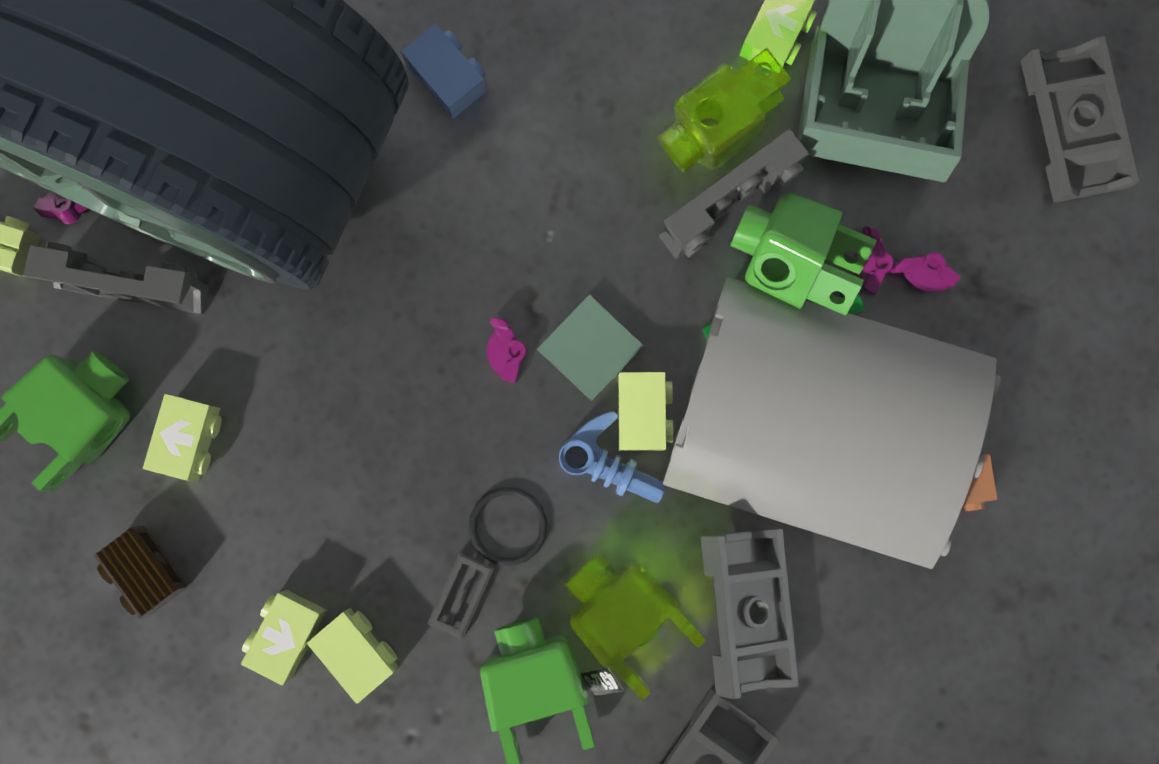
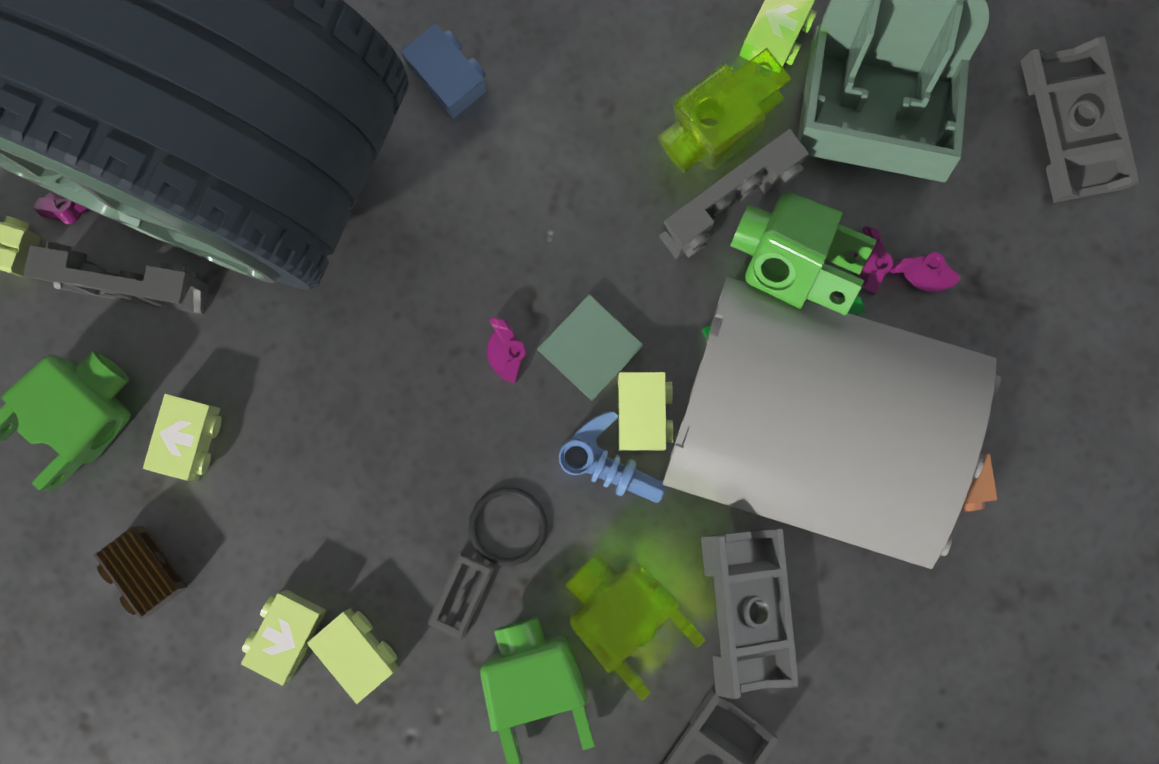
(601, 681): sticker -> none

